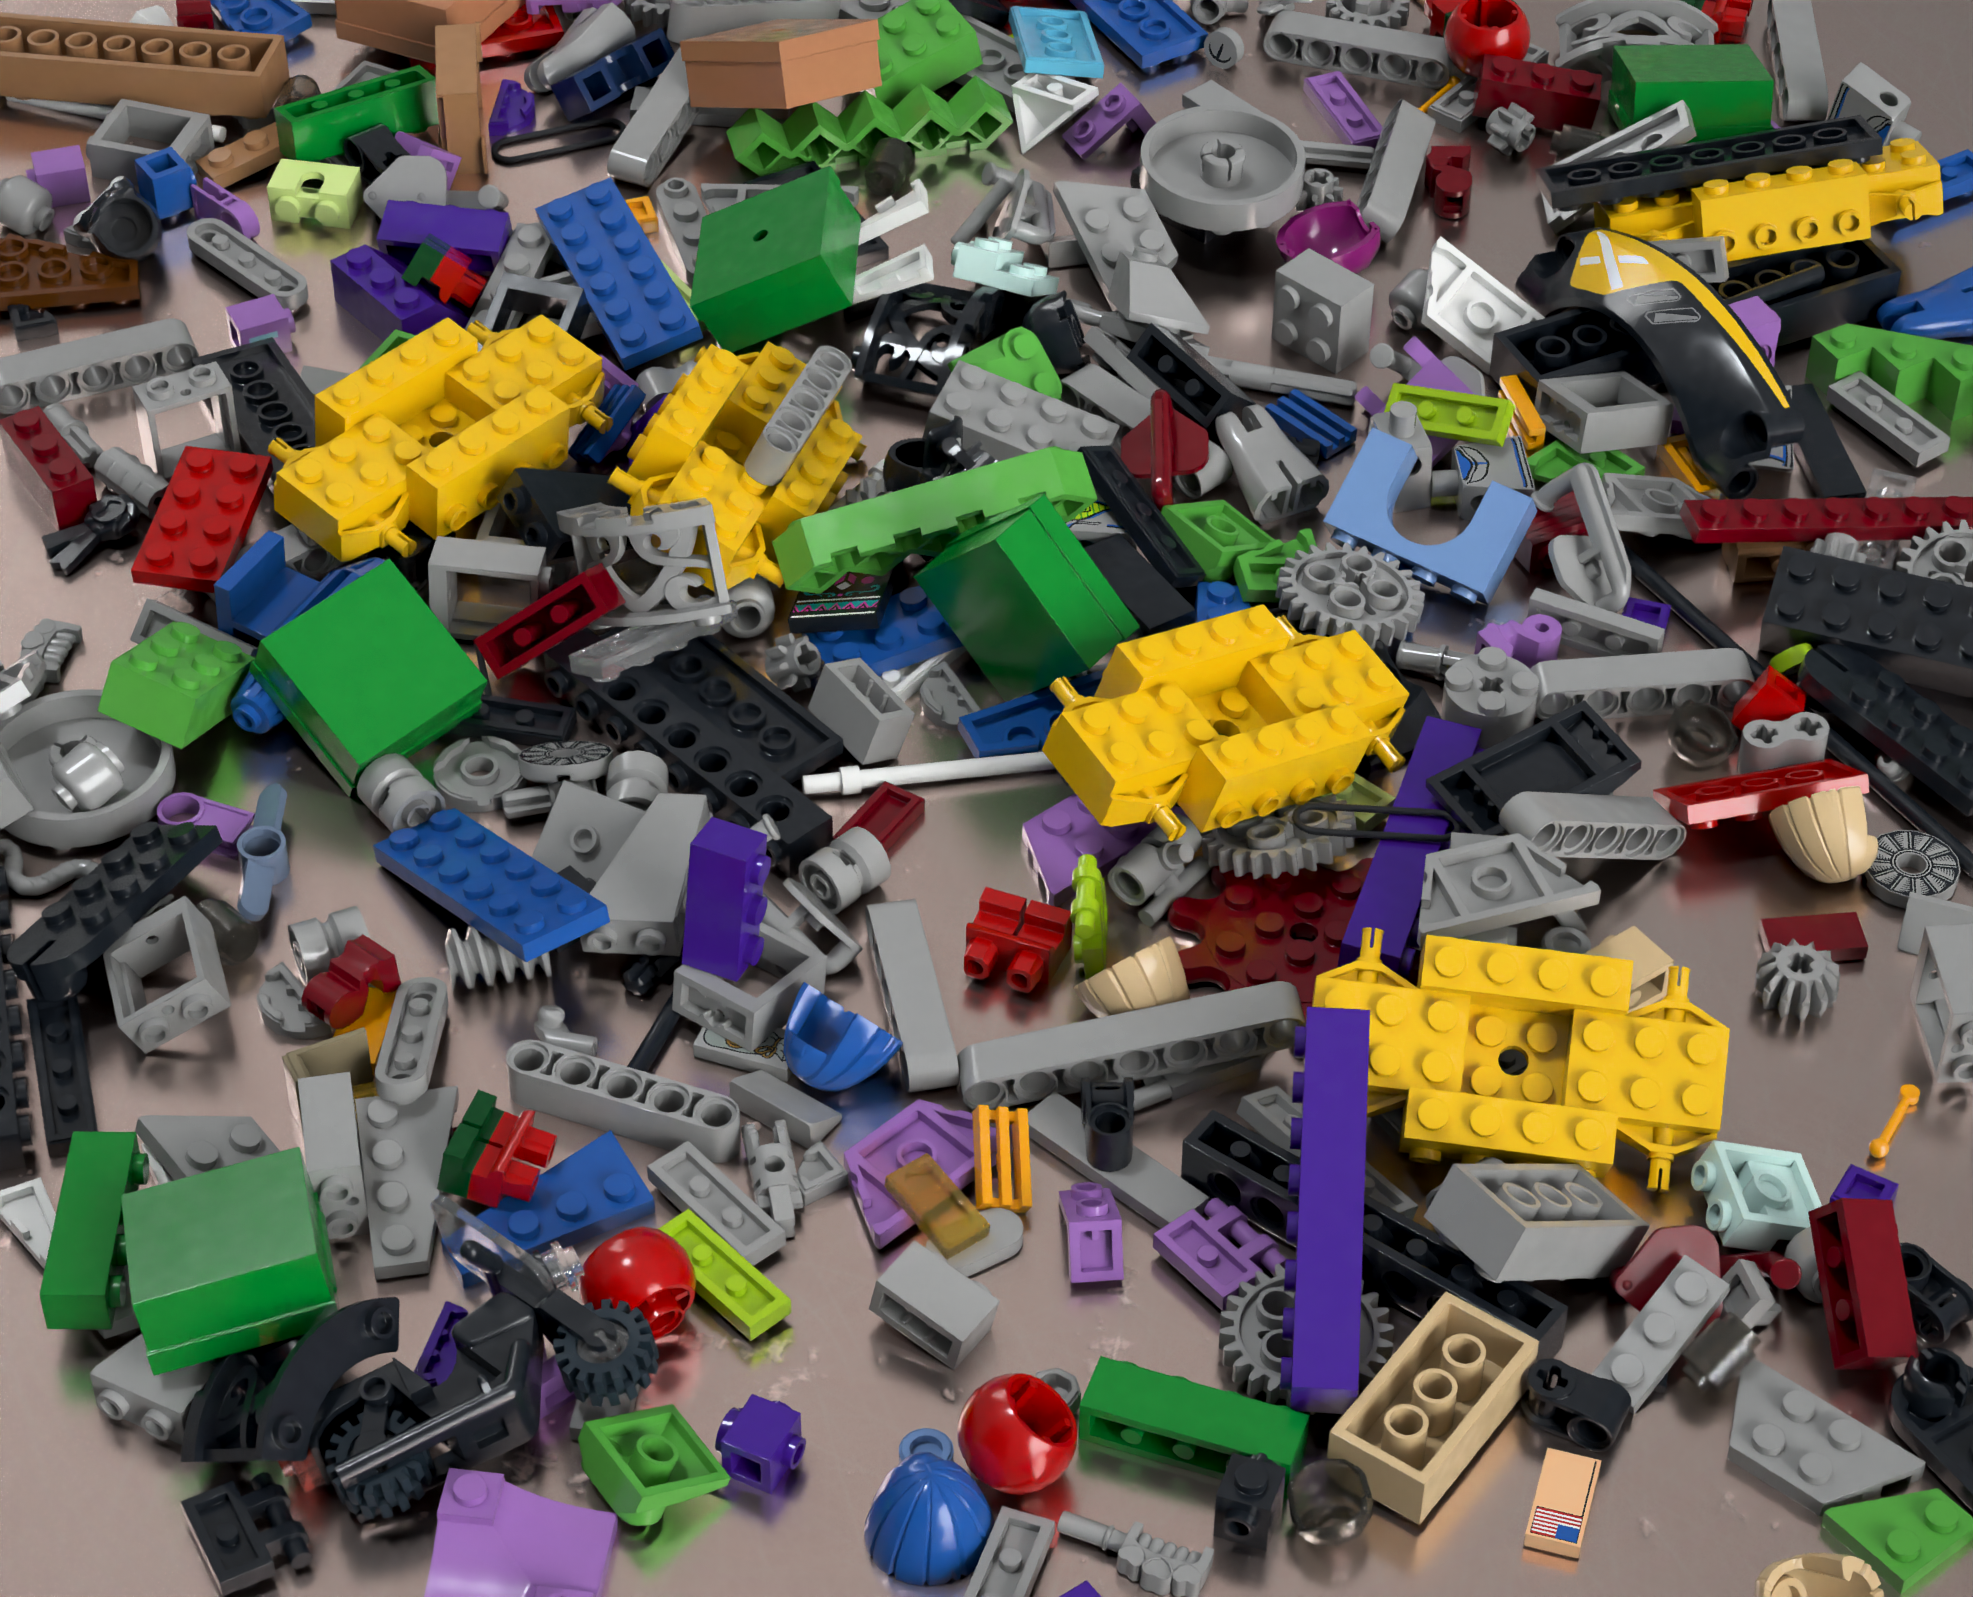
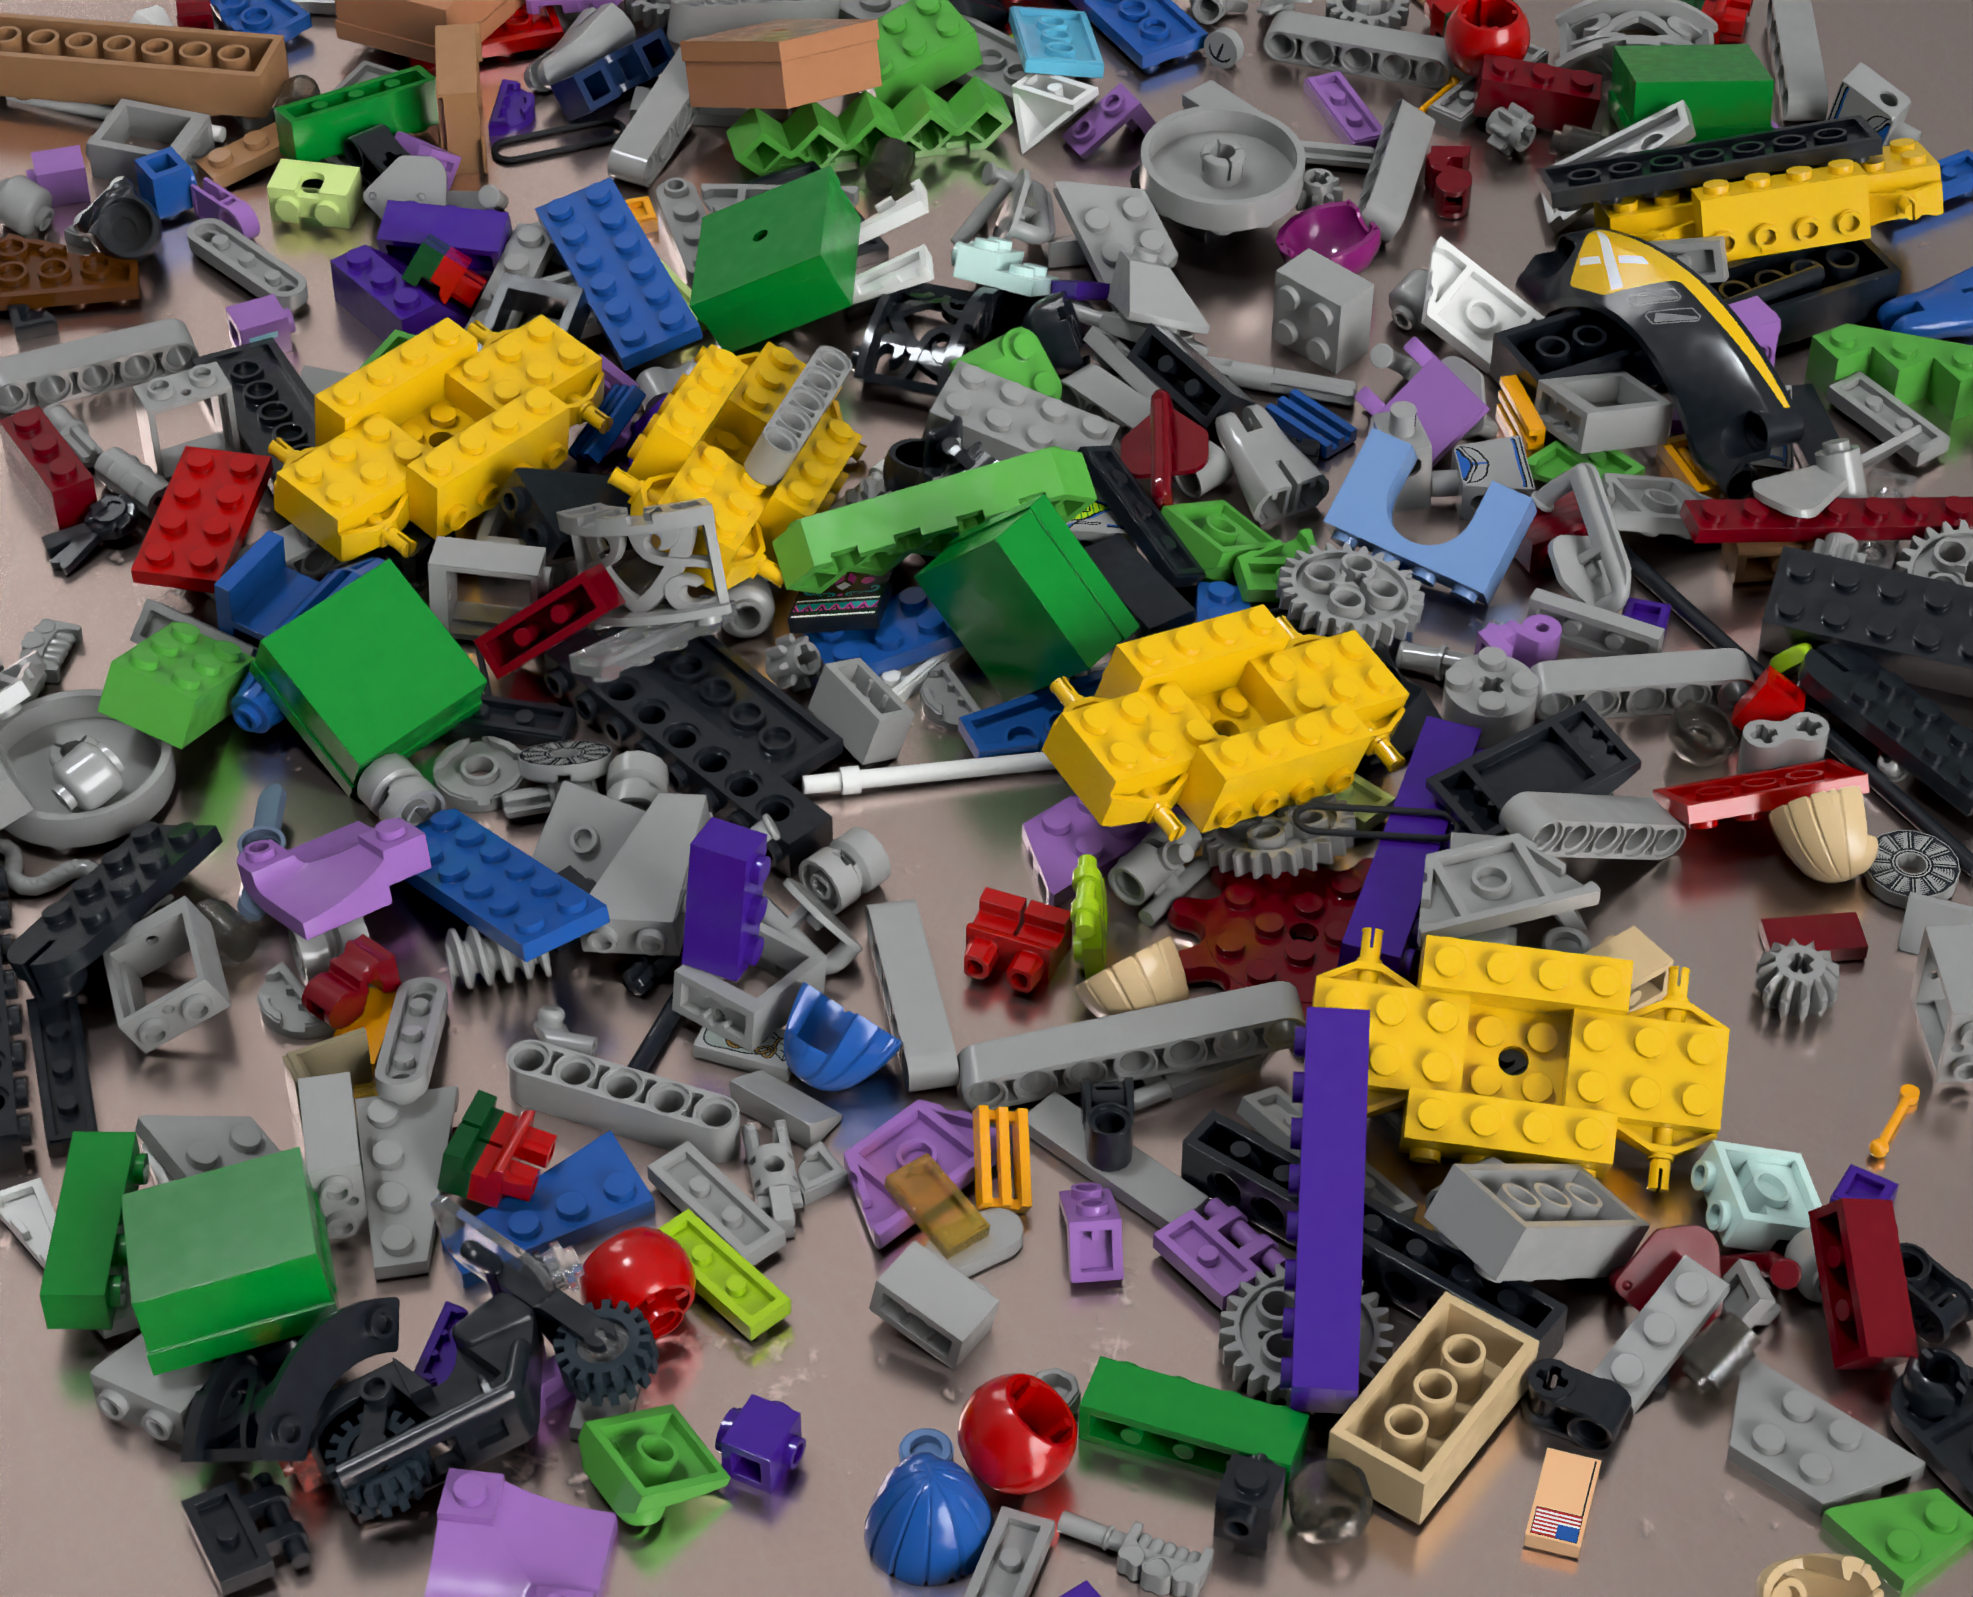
(229, 820): medium lavender piece -> none
(332, 875): none -> medium lavender slope
(886, 814): dark red tile -> none
(1081, 289): none -> dark purple tile
(1457, 414): lime plate -> none
(1835, 475): none -> light grey piece

